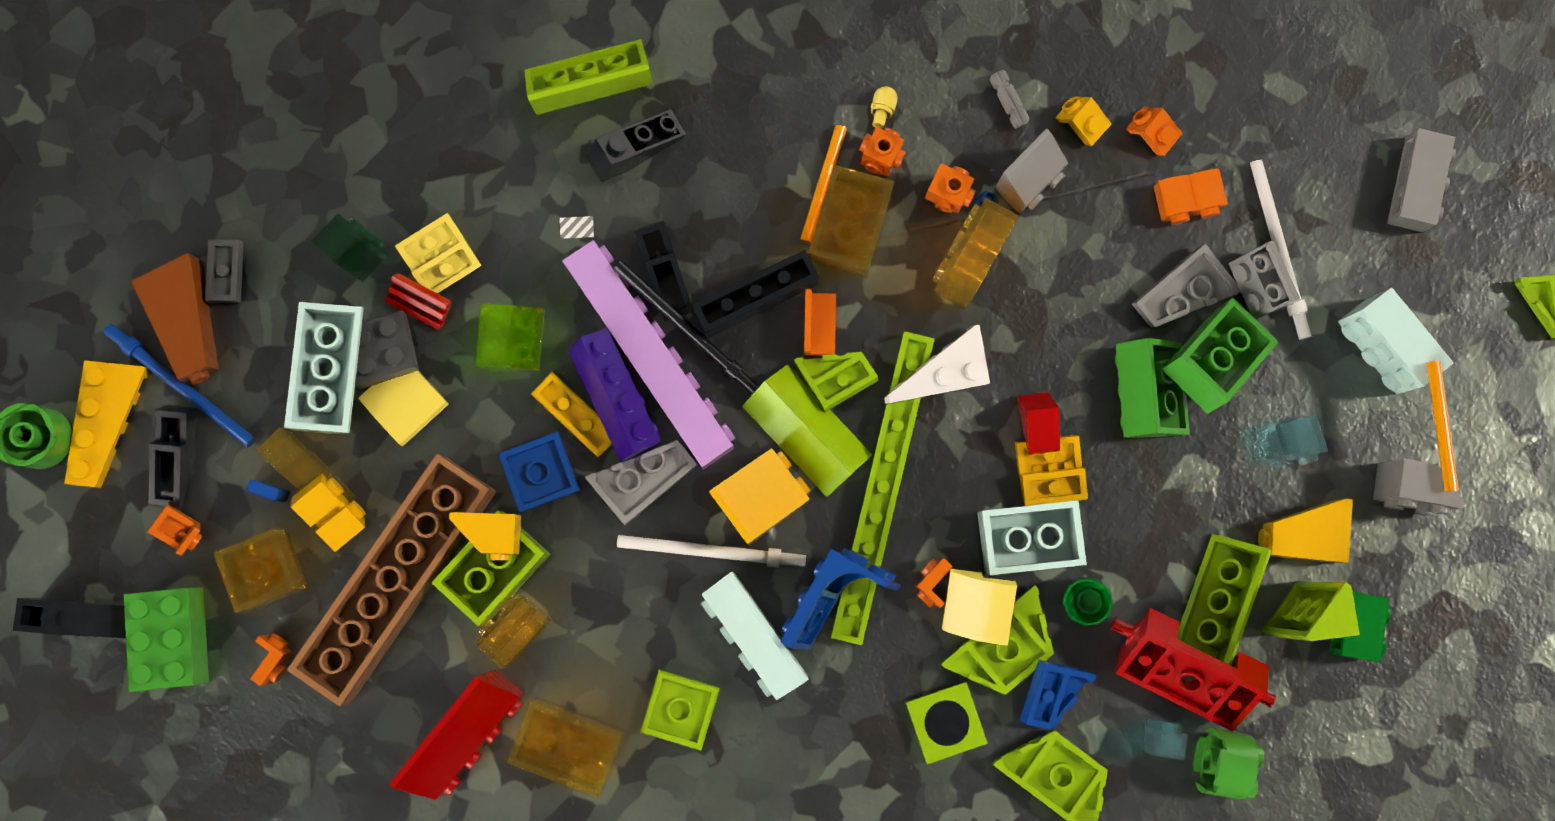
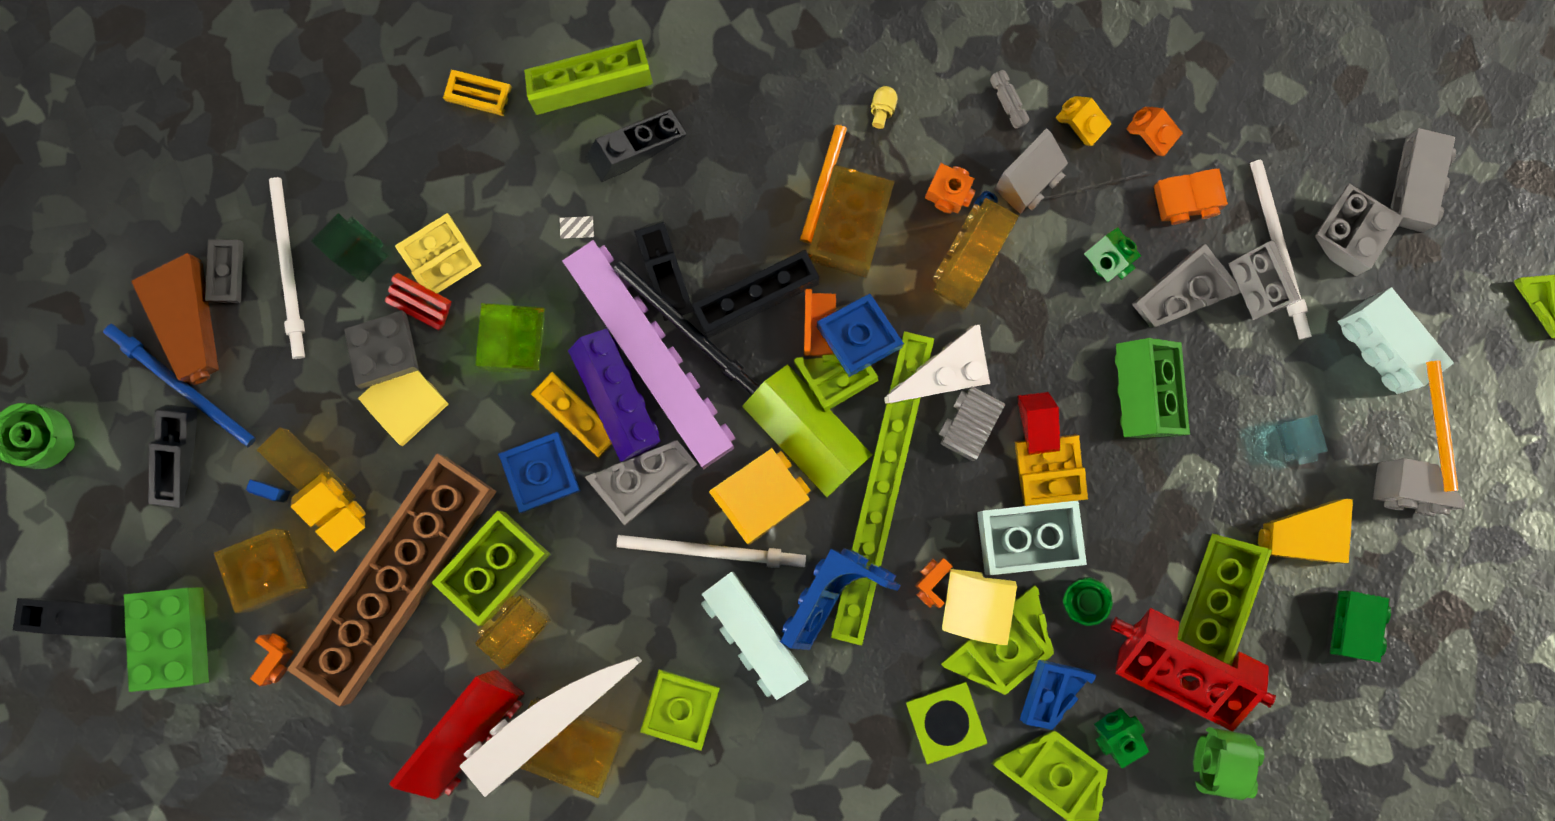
(100, 418): yellow wing -> none
(176, 529): orange bracket -> none
(294, 325): none -> white bar
(323, 368): light aqua slope -> none
(490, 532): yellow slope -> none
(502, 99): none -> yellow tile
(529, 732): none -> white slope
(859, 334): none -> blue plate
(882, 161): orange brick -> none
(971, 423): none -> light grey brick
(1113, 255): none -> green brick
(1121, 737): none -> green brick
(1164, 740): clear light blue brick -> none
(1220, 356): bright green brick -> none
(1315, 612): lime slope -> none
(1356, 230): none -> light grey slope

